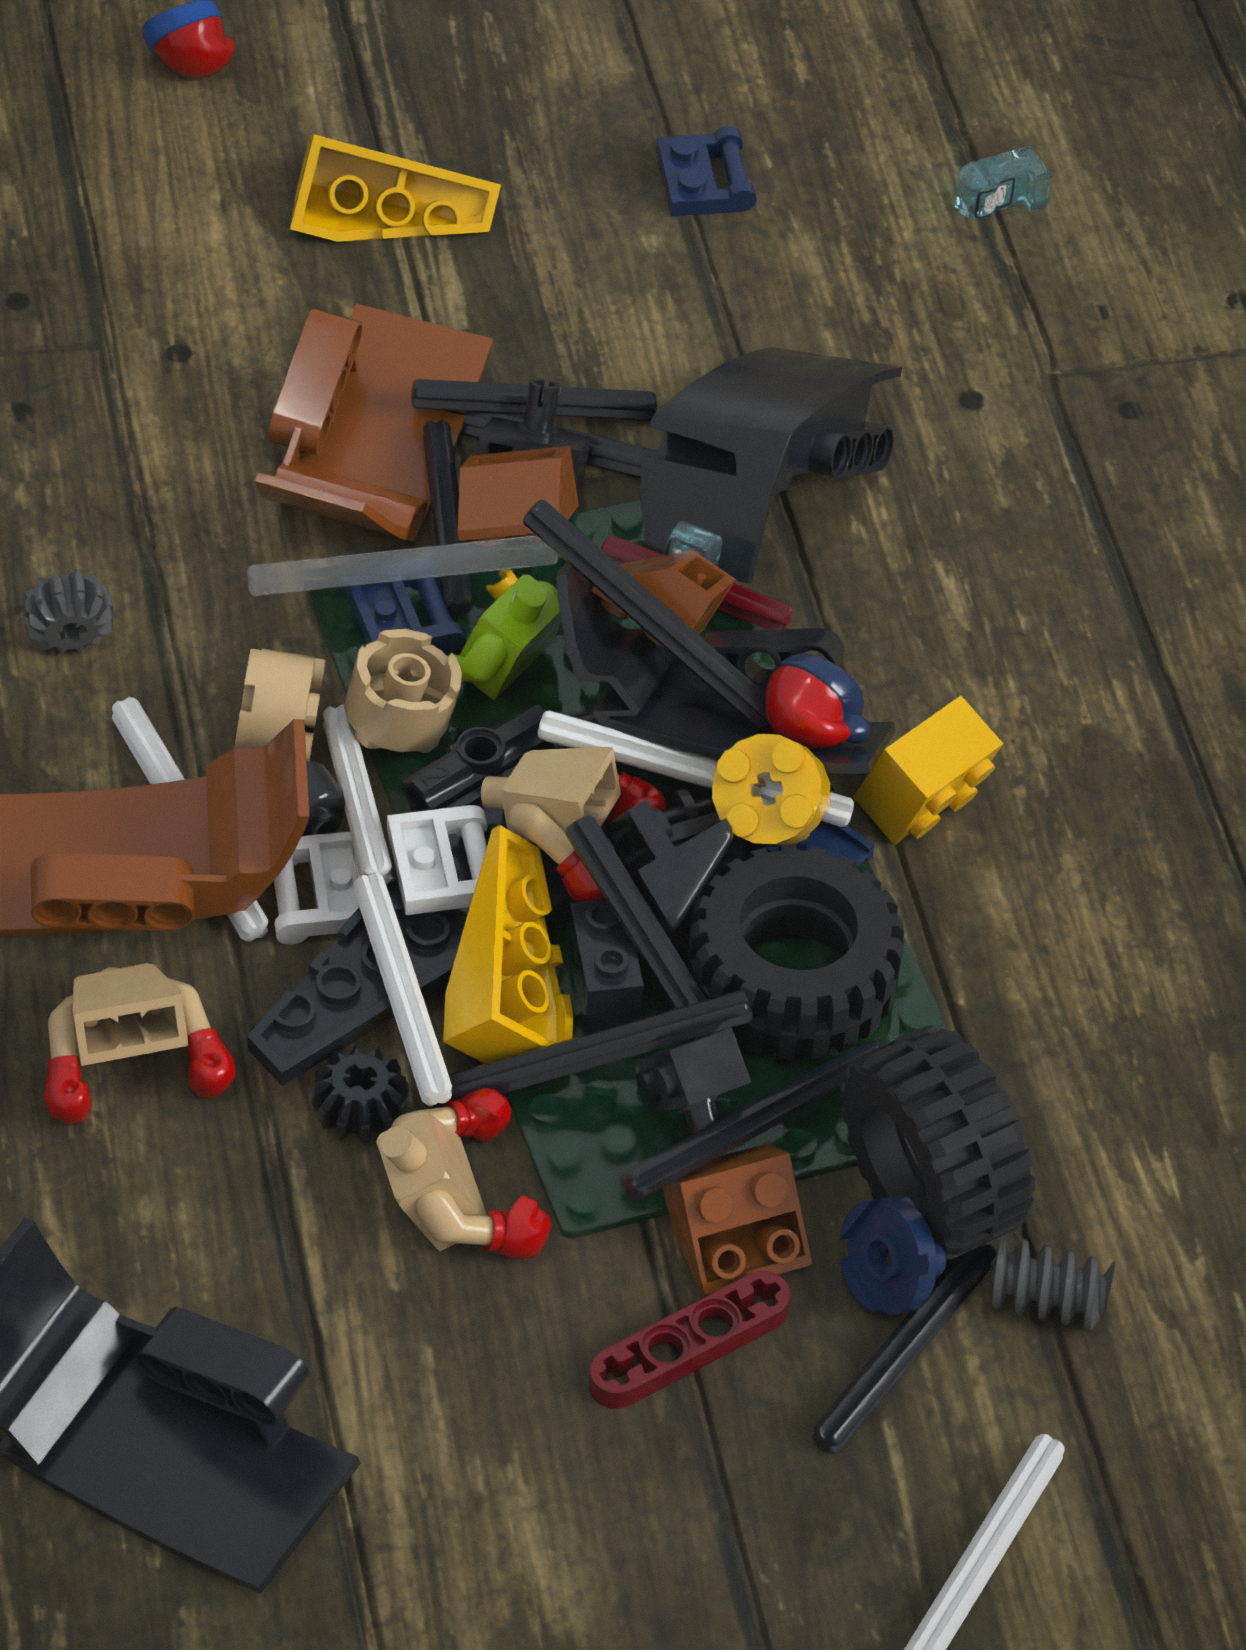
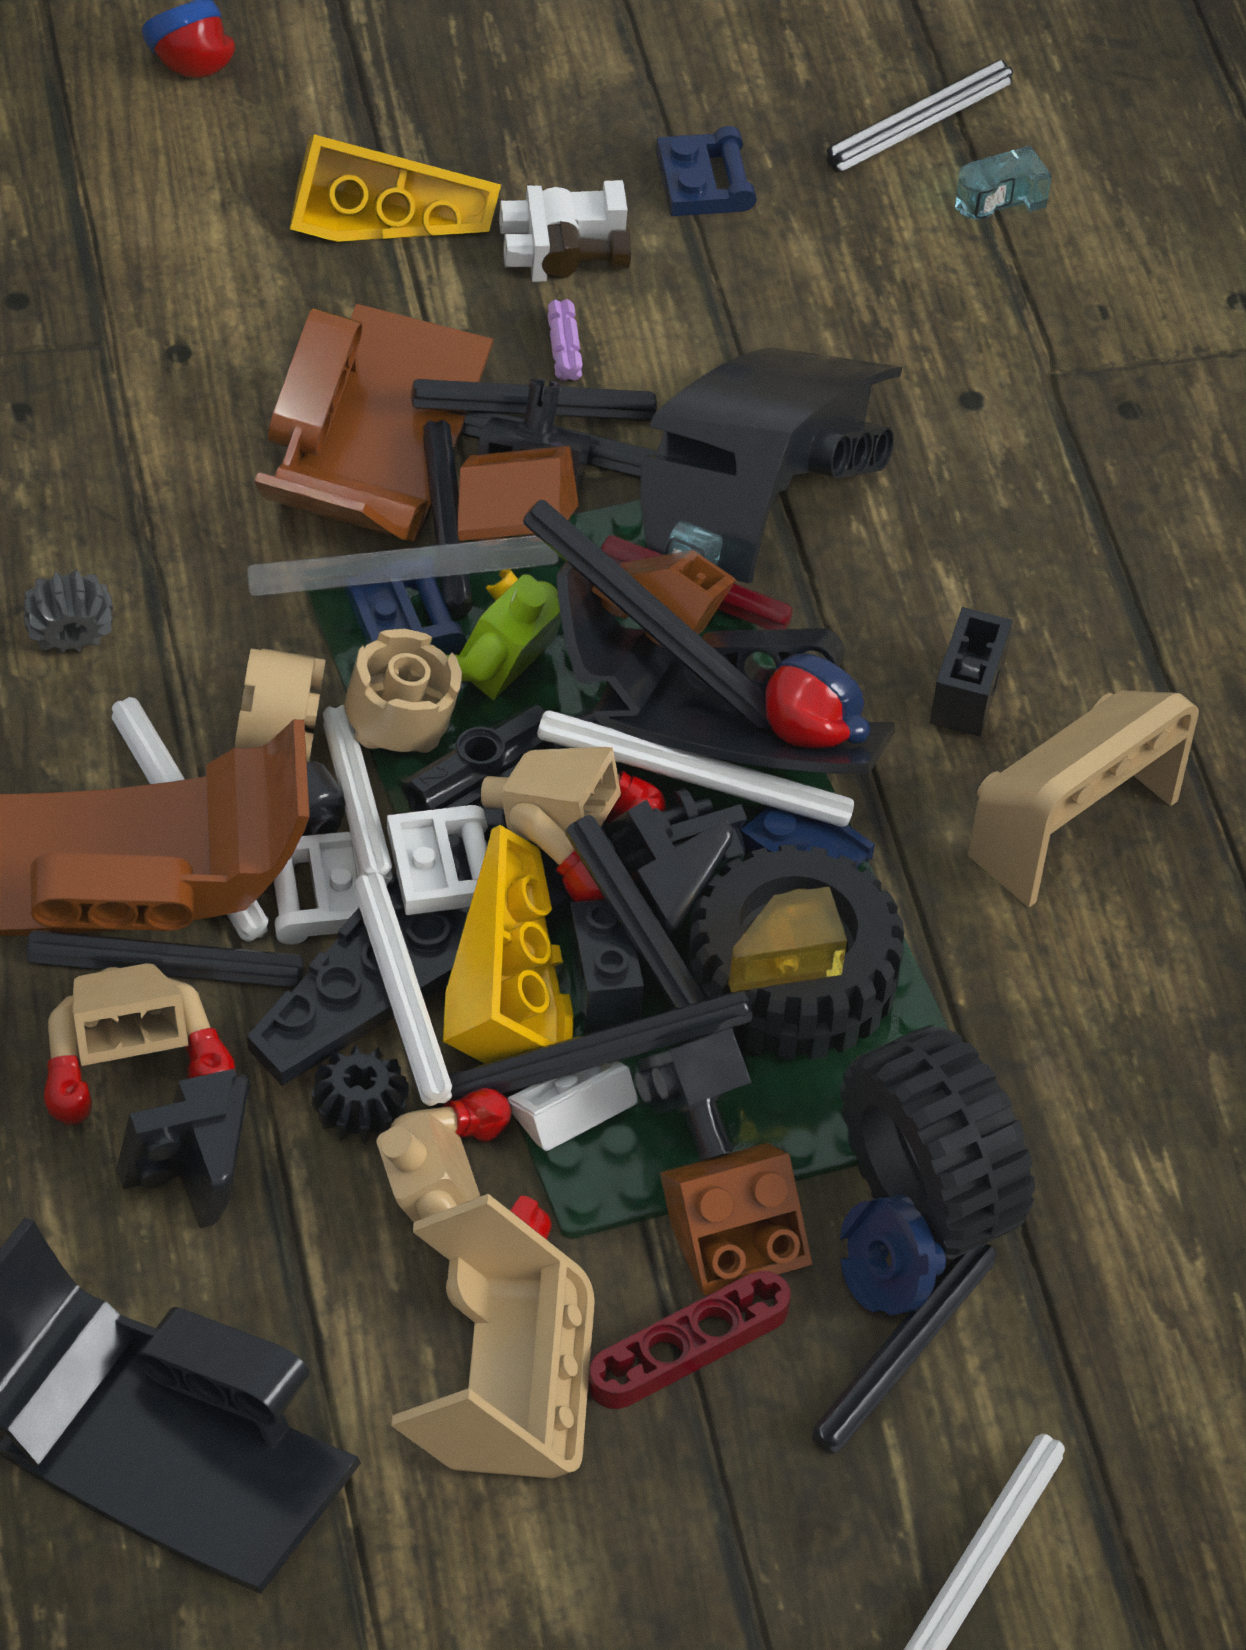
(168, 957): none -> black axle
(190, 1140): none -> black piece
(527, 1348): none -> tan windscreen
(564, 340): none -> lavender axle
(566, 229): none -> white hips
(573, 1103): none -> white slope
(739, 1126): black axle -> none
(743, 773): yellow brick -> none
(790, 942): none -> clear yellow slope
(919, 116): none -> axle
(929, 771): yellow brick -> none
(971, 671): none -> black brick
(1050, 1284): dark grey piece -> none
(1117, 739): none -> tan windscreen

